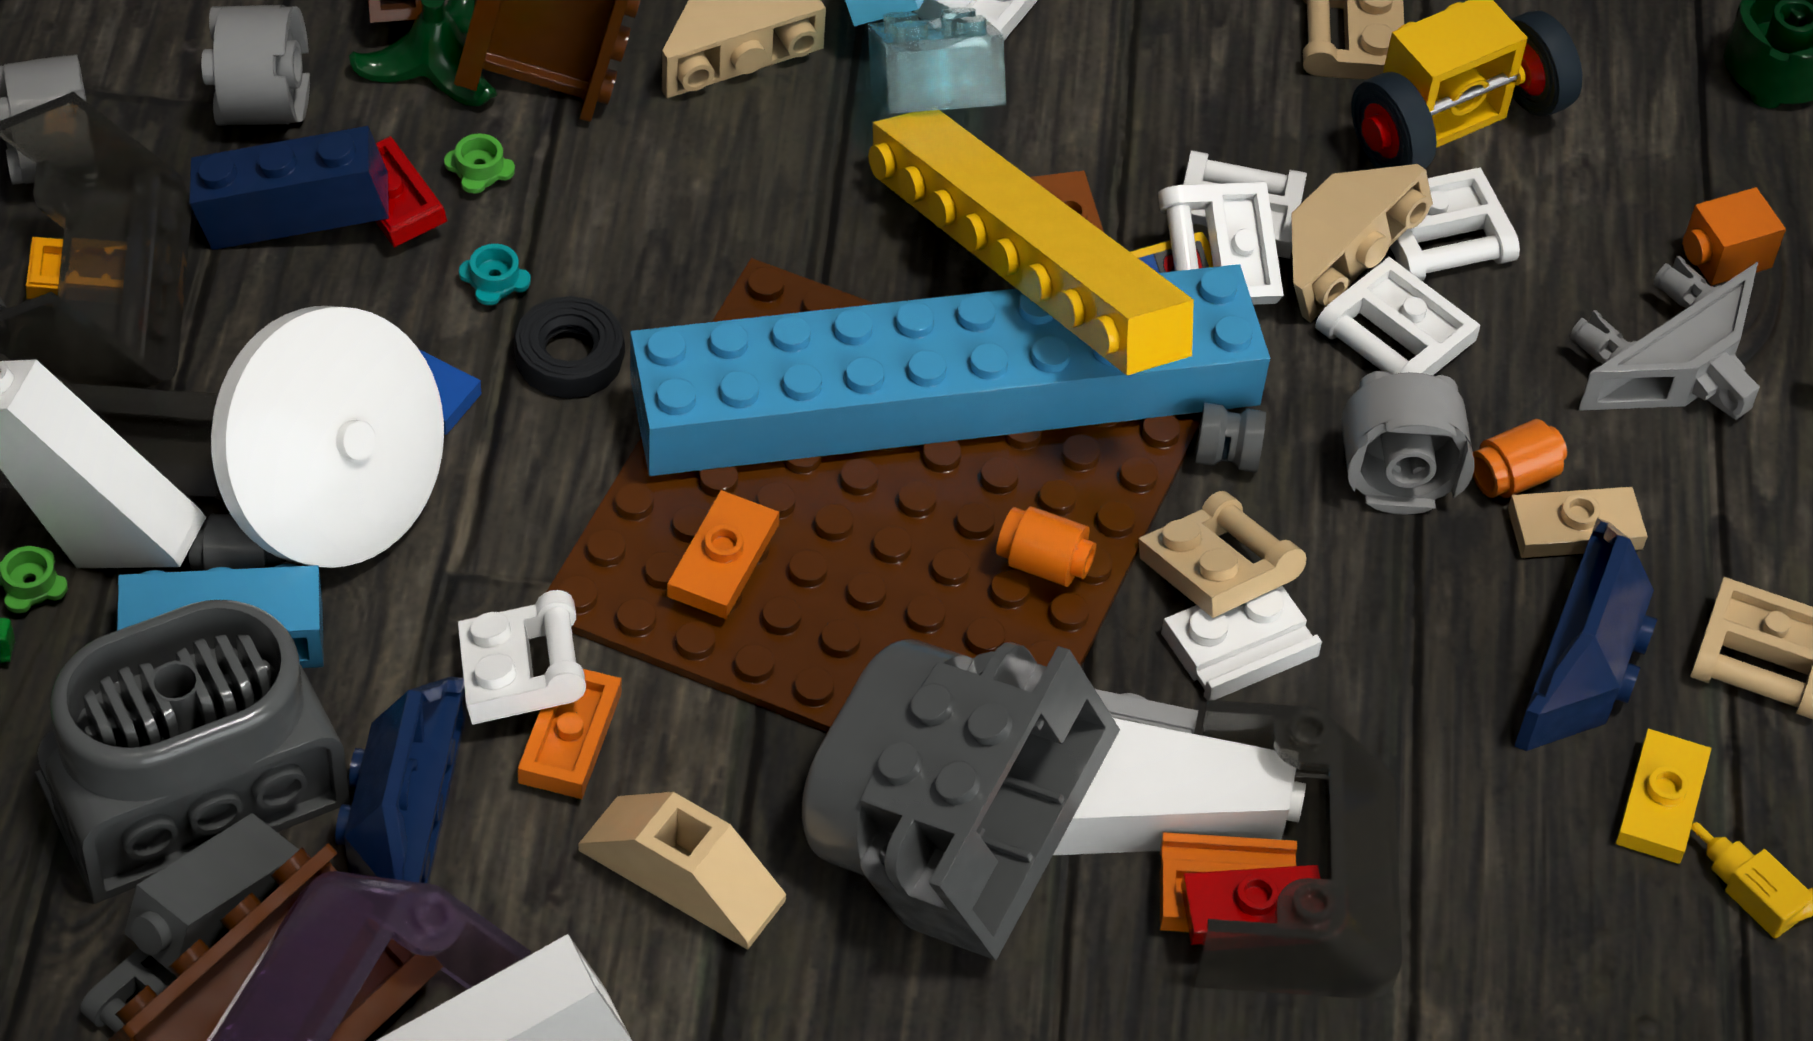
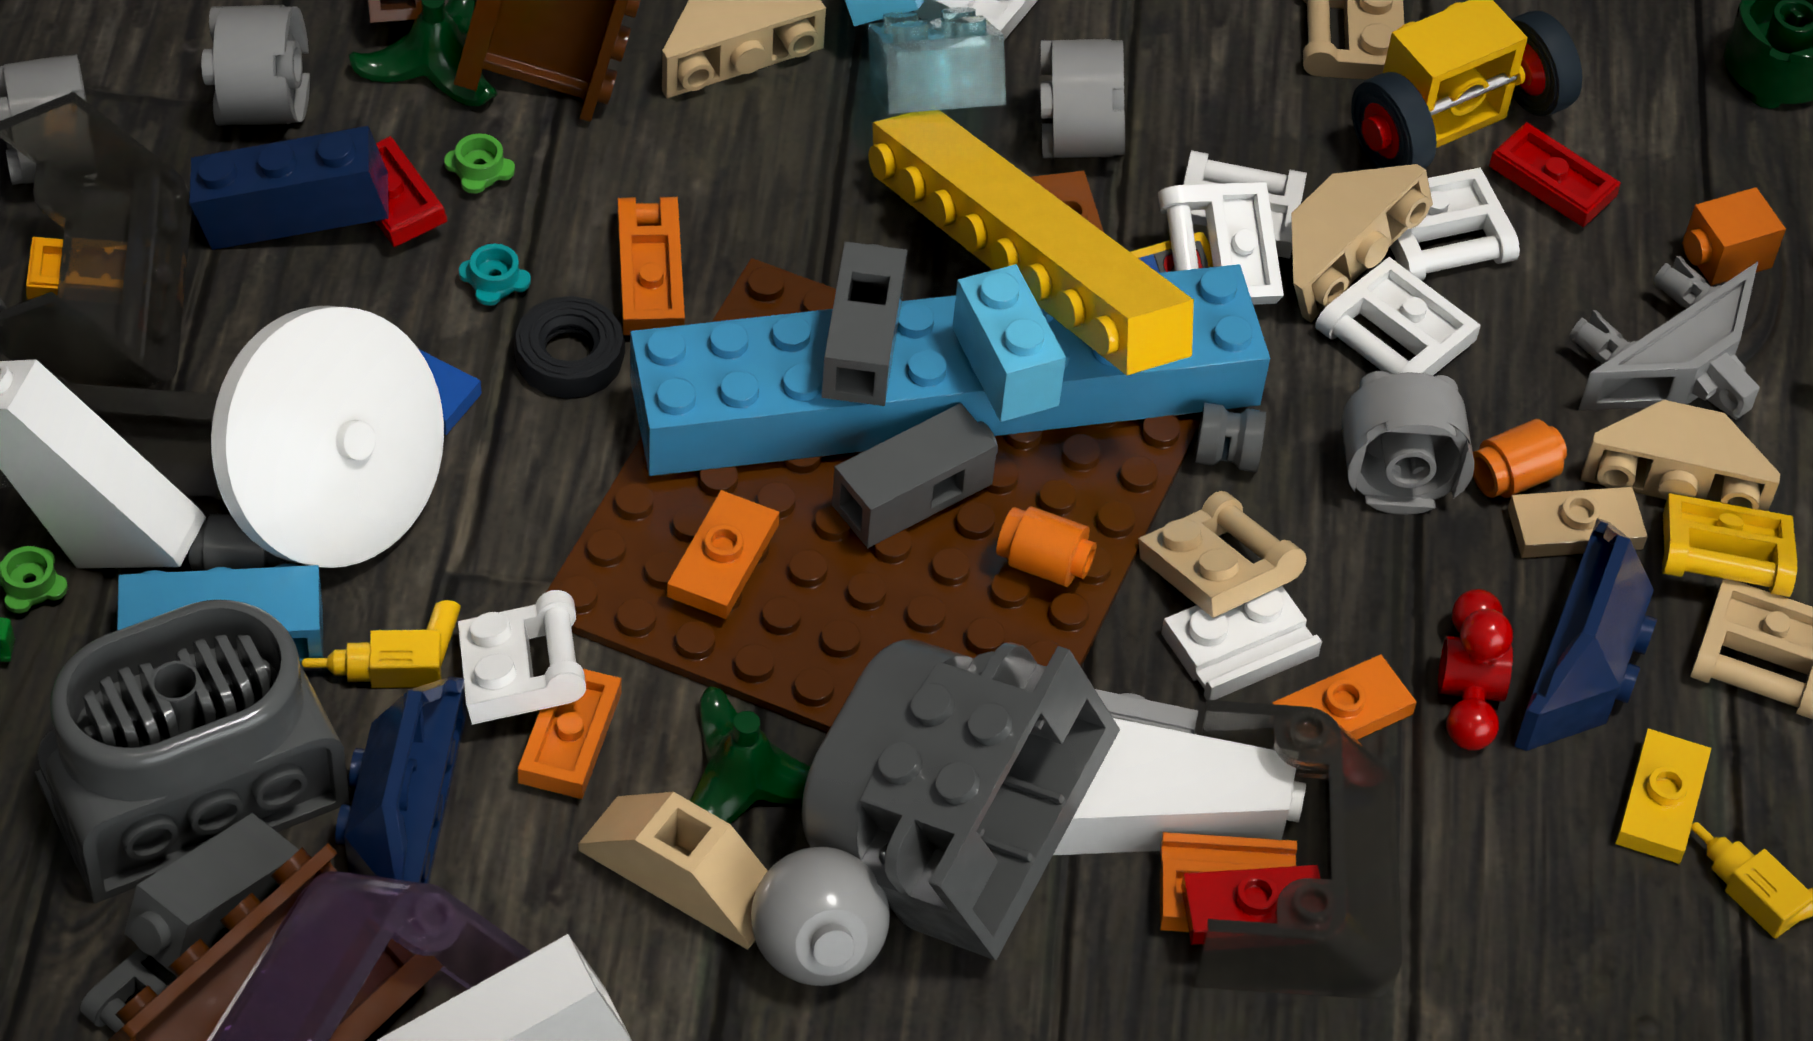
(396, 656): none -> yellow piece
(650, 264): none -> orange plate
(742, 762): none -> dark green piece
(820, 916): none -> light grey brick
(864, 323): none -> dark grey brick
(914, 474): none -> dark grey brick
(1008, 342): none -> medium azure brick
(1083, 98): none -> light grey brick
(1358, 697): none -> orange plate
(1476, 668): none -> red piece
(1555, 174): none -> red plate
(1684, 454): none -> tan slope
(1729, 543): none -> yellow plate

